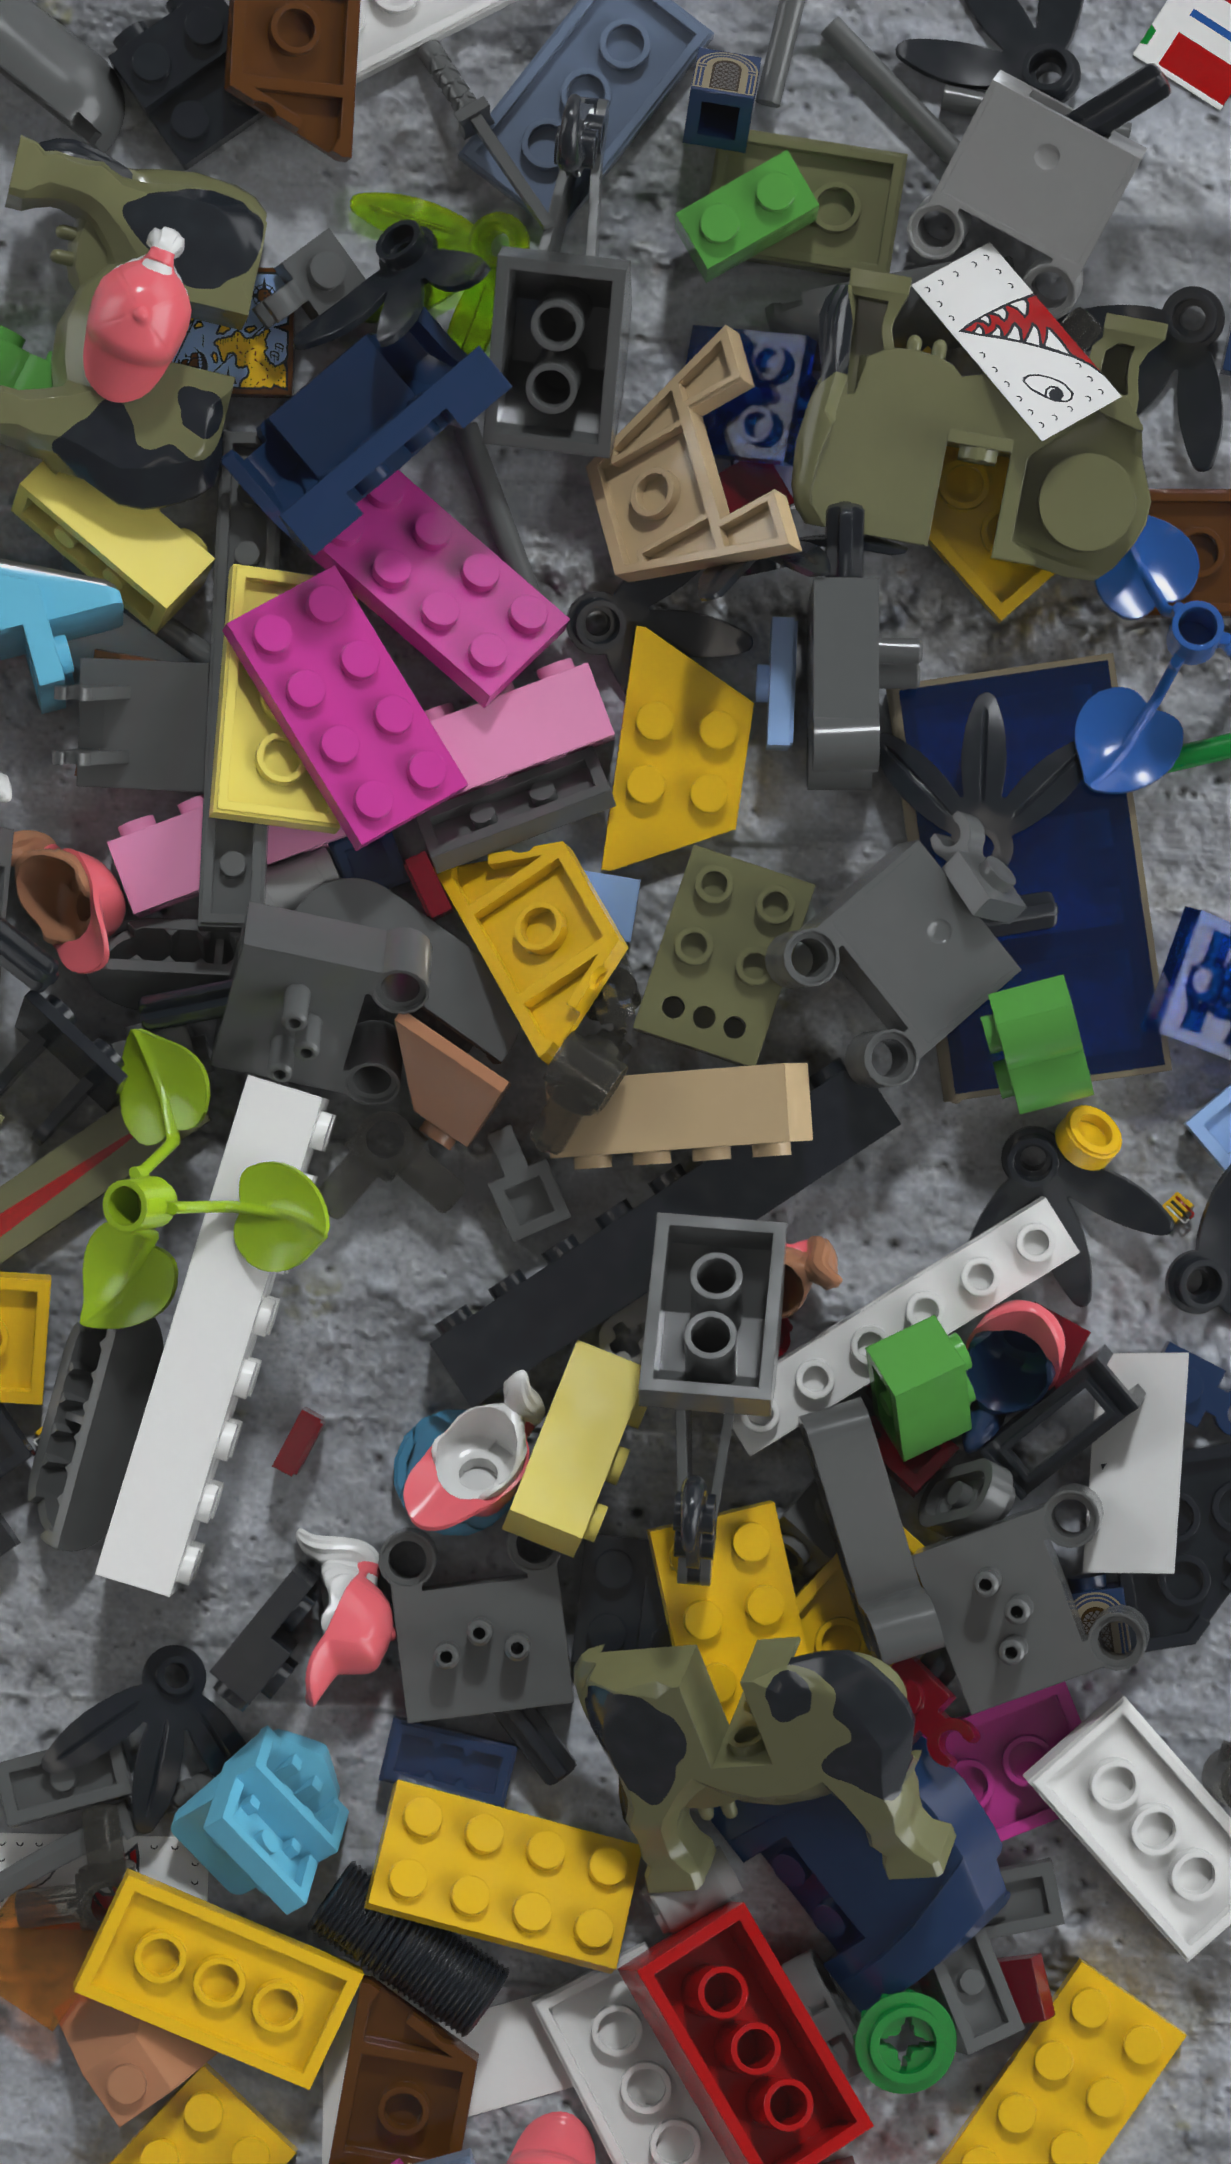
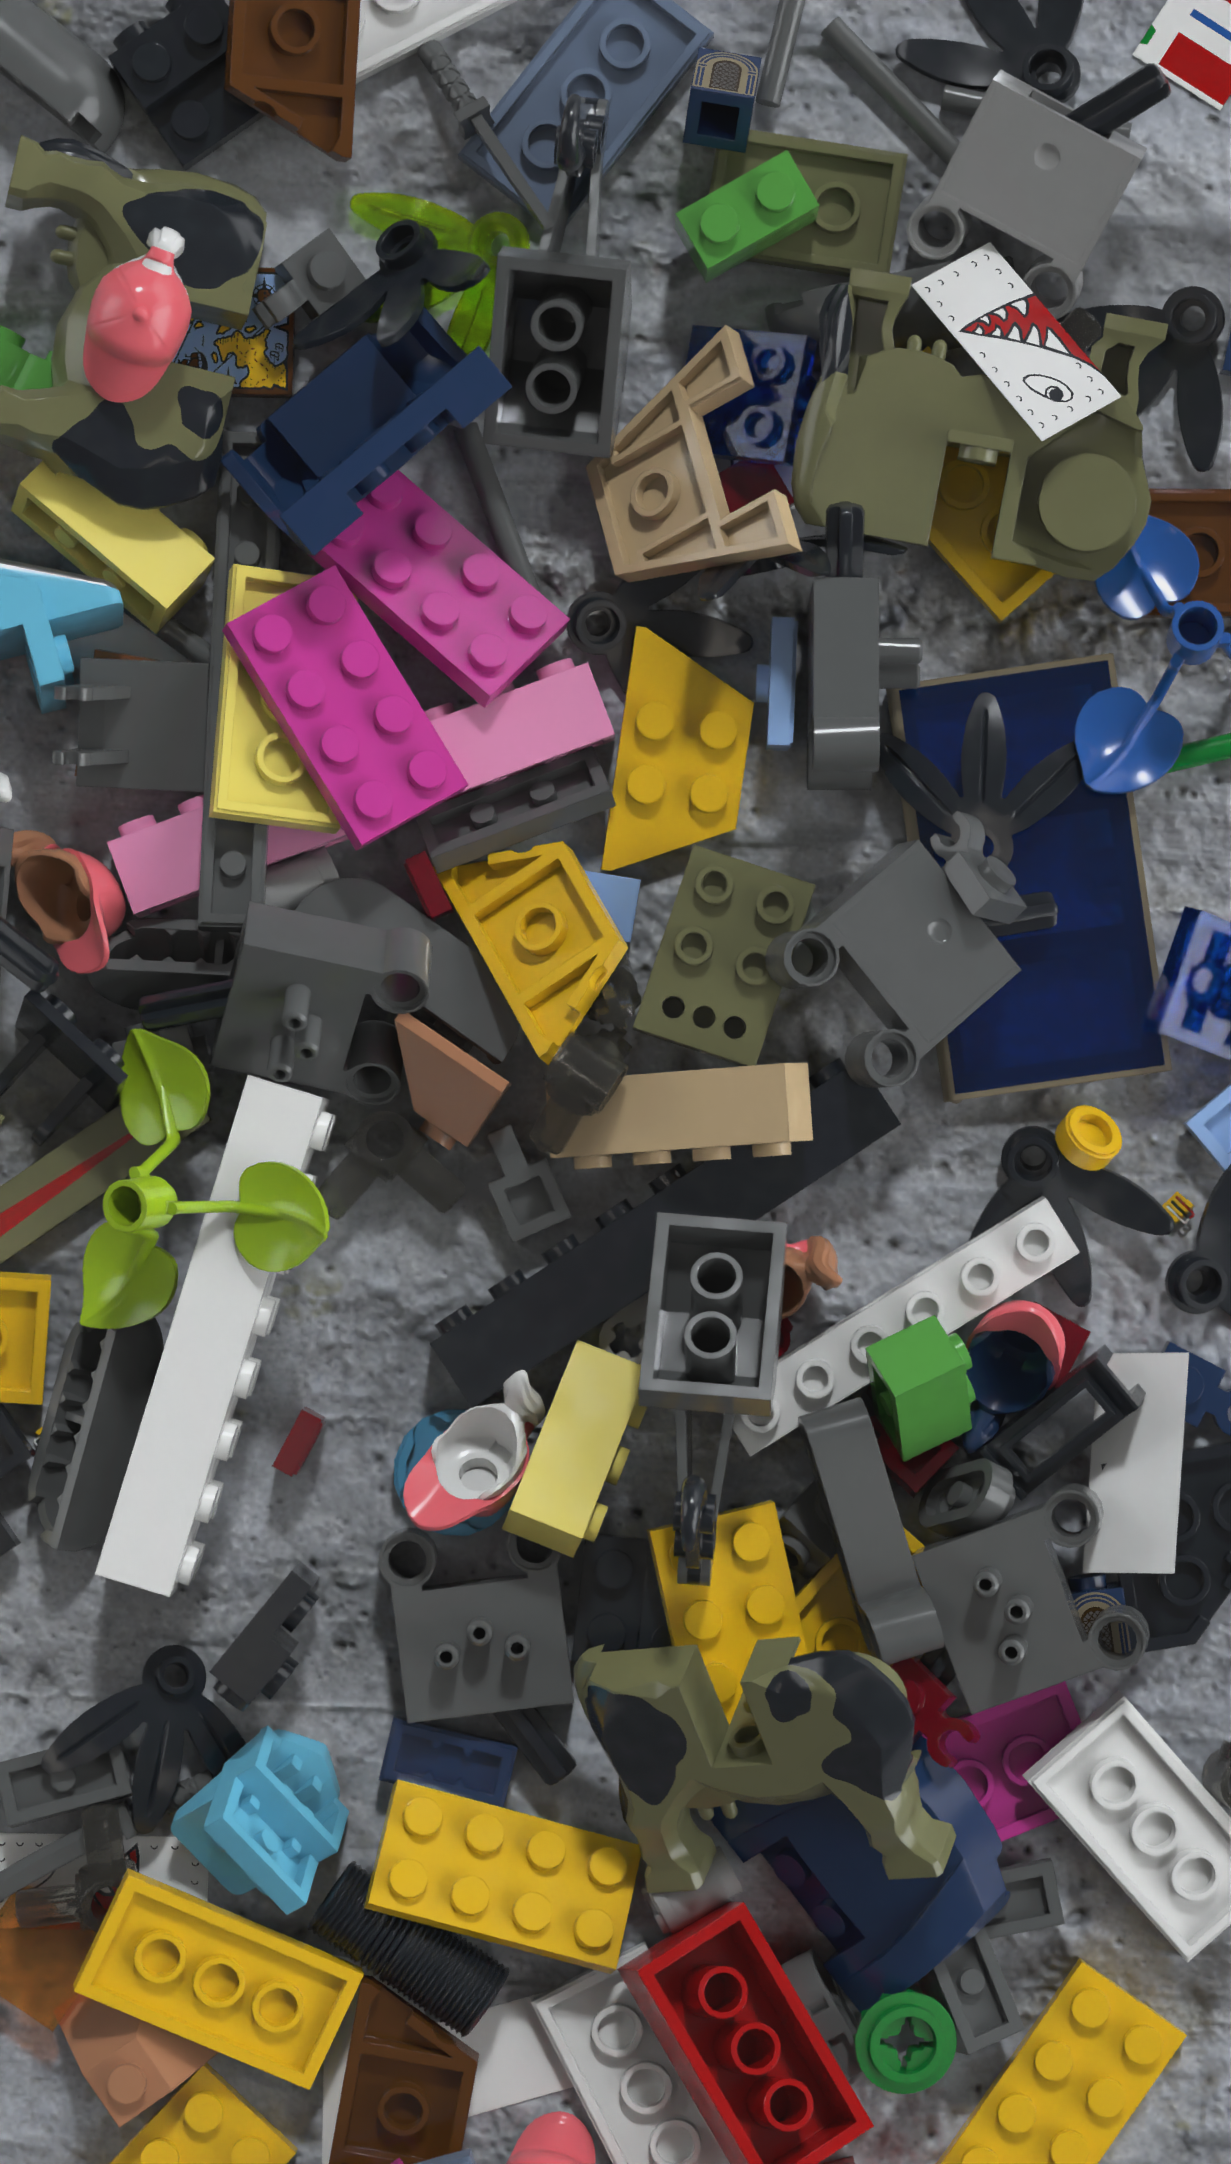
(356, 1613): coral hair -> none
(374, 862): dark blue tile -> none
(1028, 1986): dark red tile -> none
(1039, 1045): bright green brick -> none

